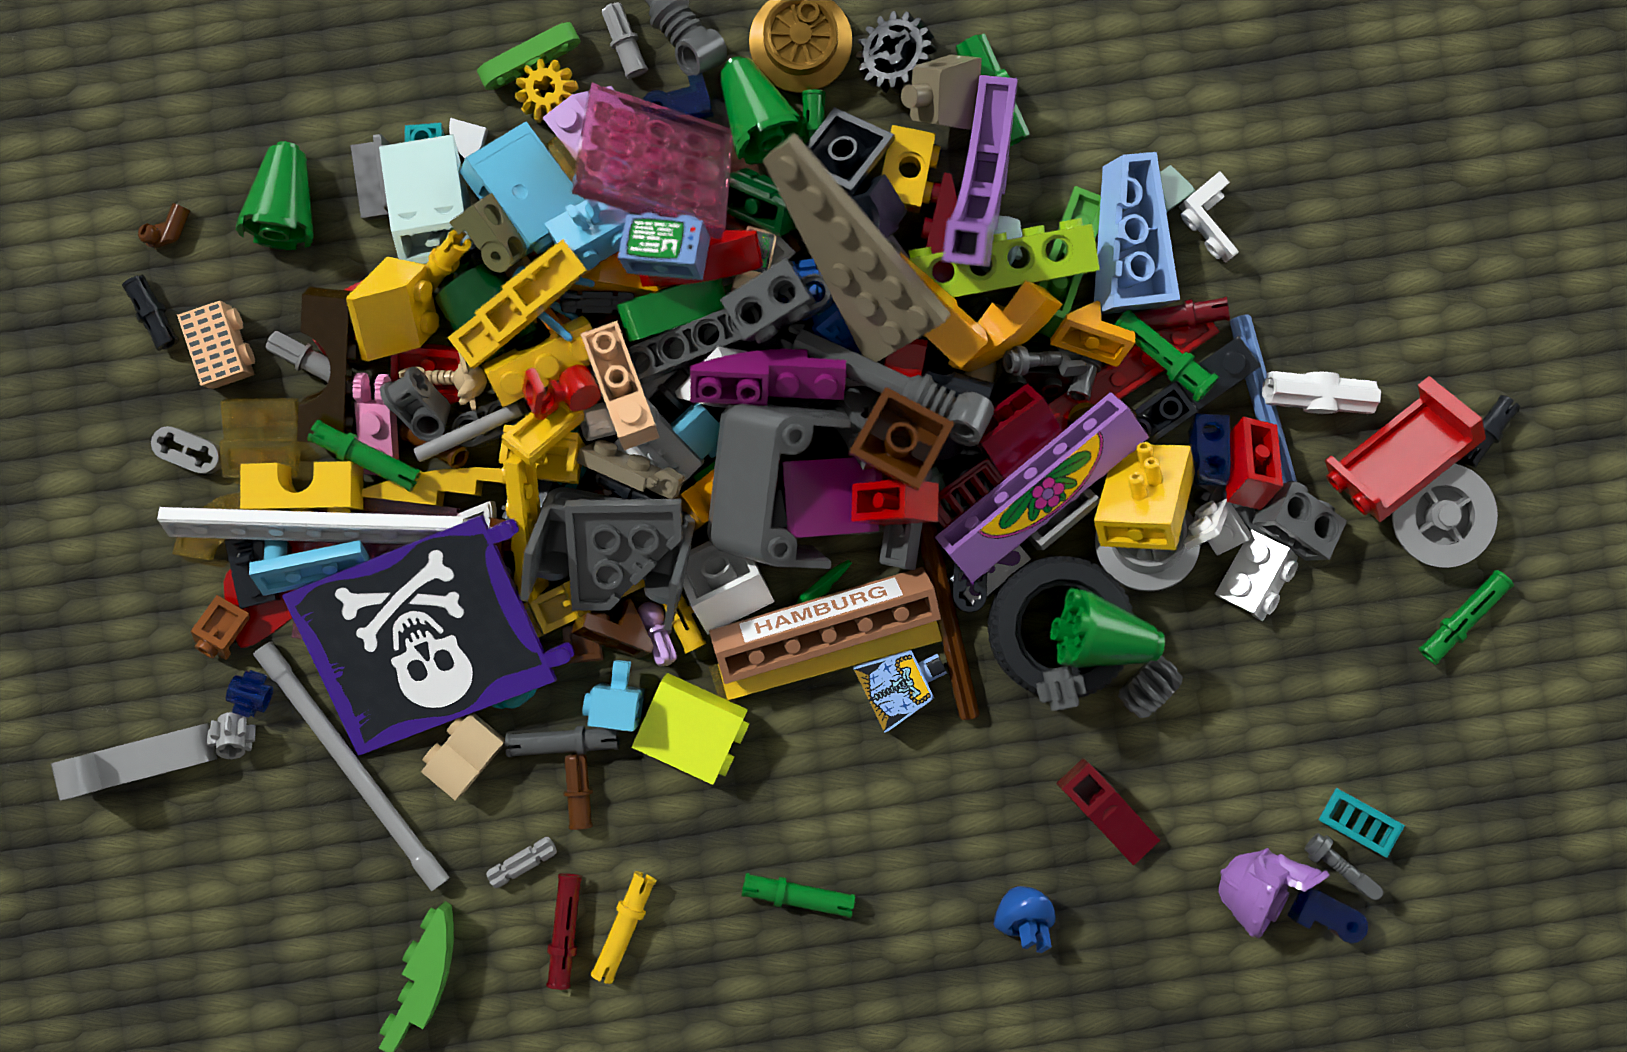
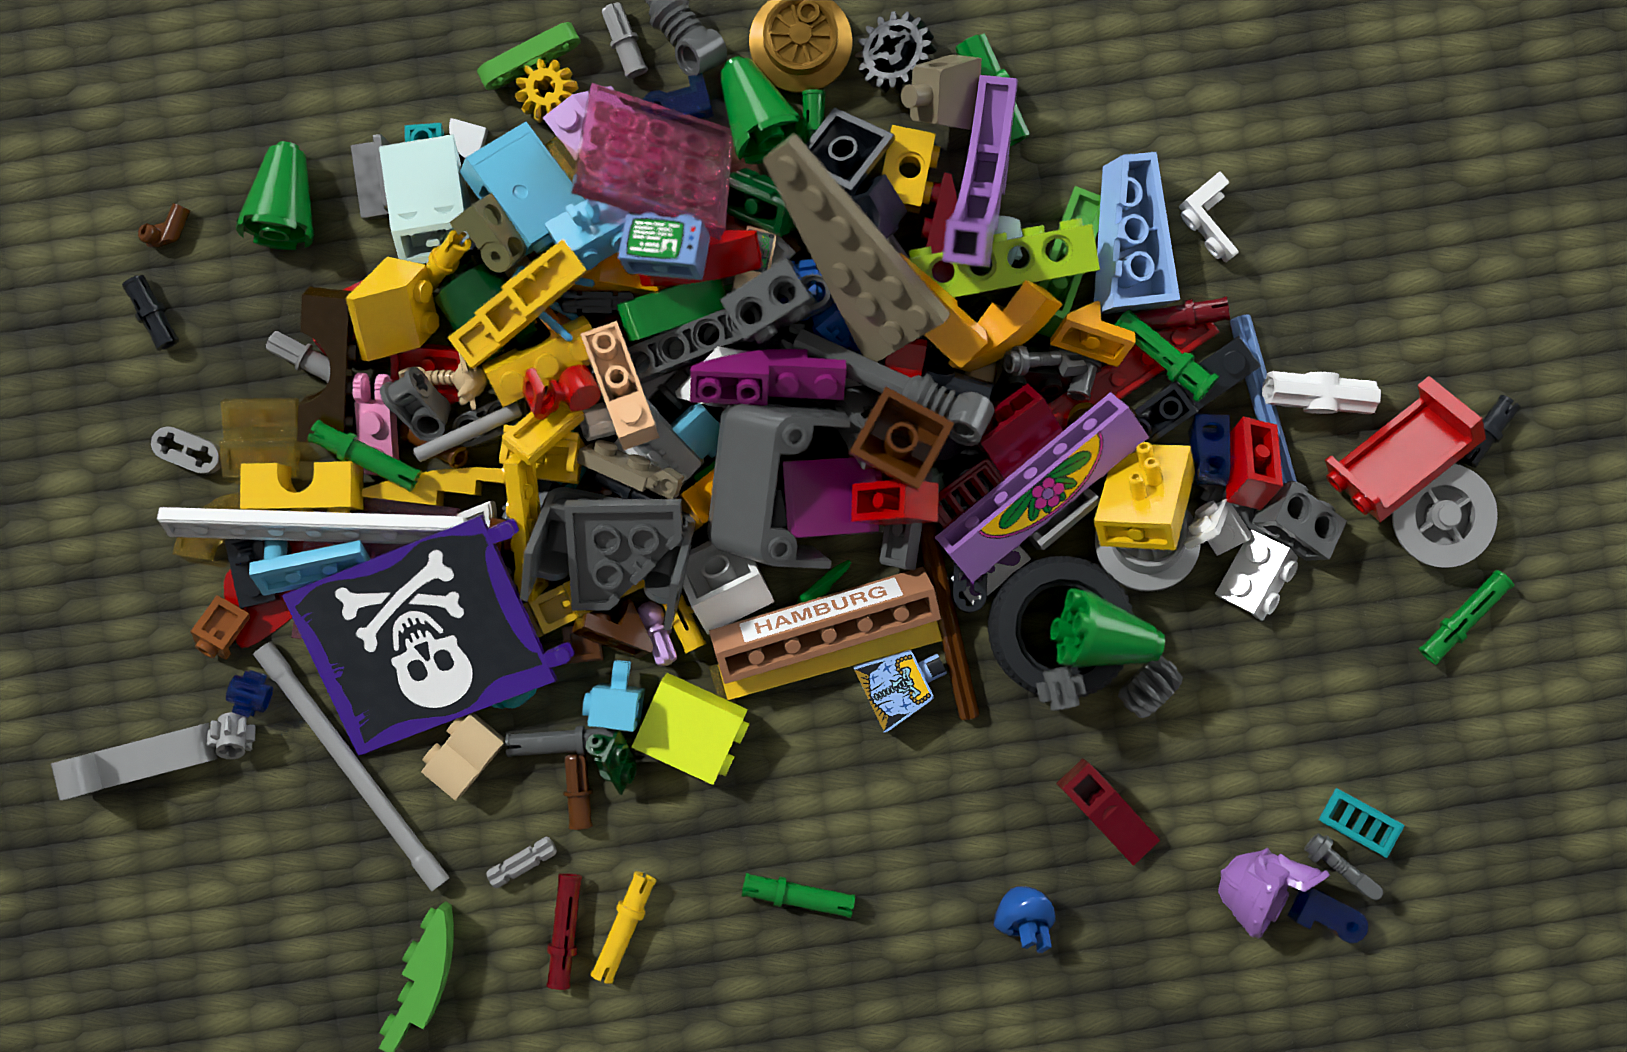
(217, 344): light nougat brick -> none
(613, 759): none -> dark green hinge
(1174, 187): sand green slope -> none

